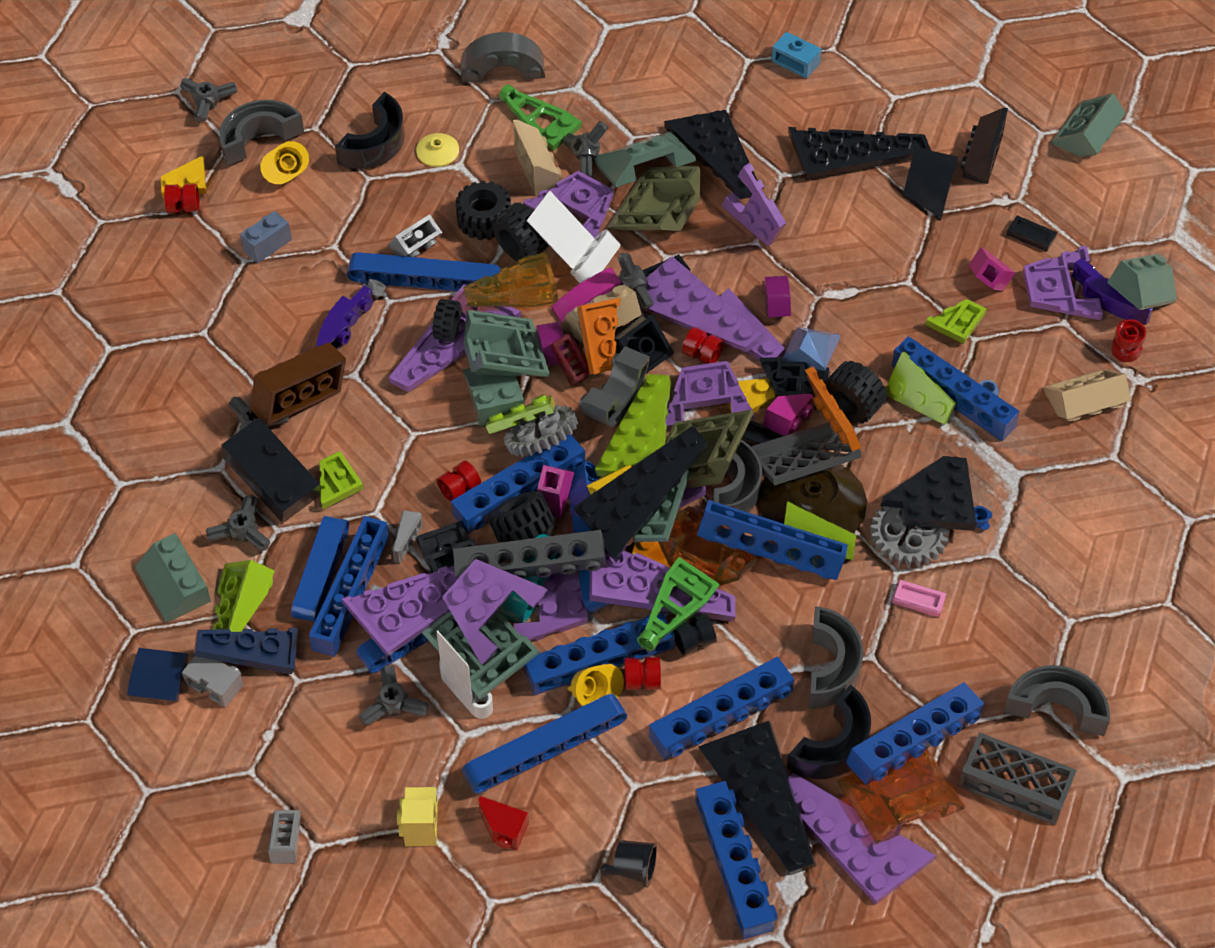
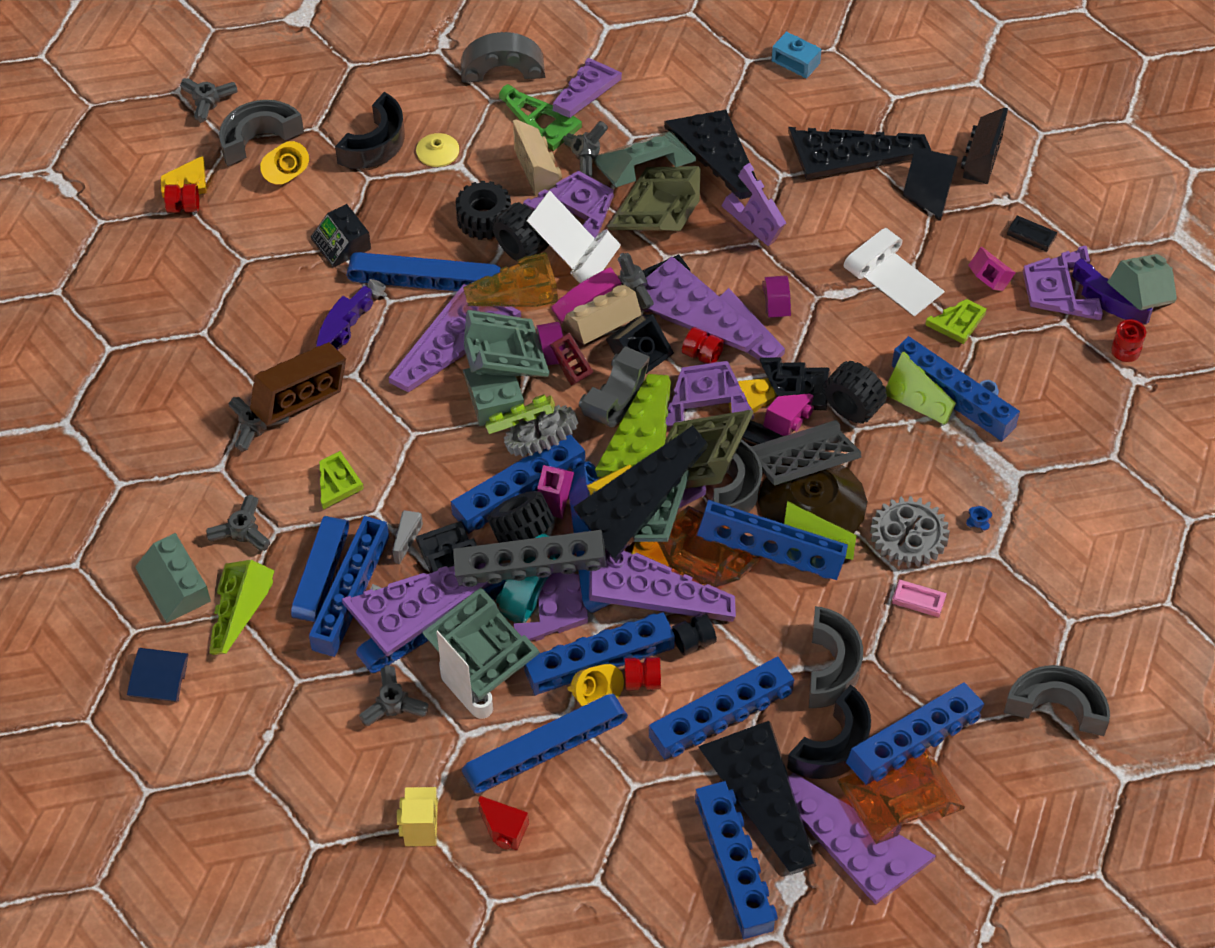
(214, 677): light grey brick -> none
(258, 649): dark blue wing -> none
(266, 236): sand blue brick -> none
(270, 470): black brick -> none
(284, 851): light grey slope -> none
(341, 236): none -> black slope
(415, 238): light grey brick -> none
(446, 320): black tyre -> none
(459, 481): red wheel -> none
(479, 595): medium lavender wing -> none
(588, 85): none -> medium lavender wing
(598, 333): orange wing -> none
(633, 861): black hat -> none
(691, 582): bright green plate -> none
(811, 347): medium blue slope -> none
(831, 411): orange wing -> none
(891, 274): none -> white piece
(936, 496): black wing -> none
(1010, 791): dark grey fence -> none
(1088, 394): tan slope -> none
(1090, 125): sand green slope -> none

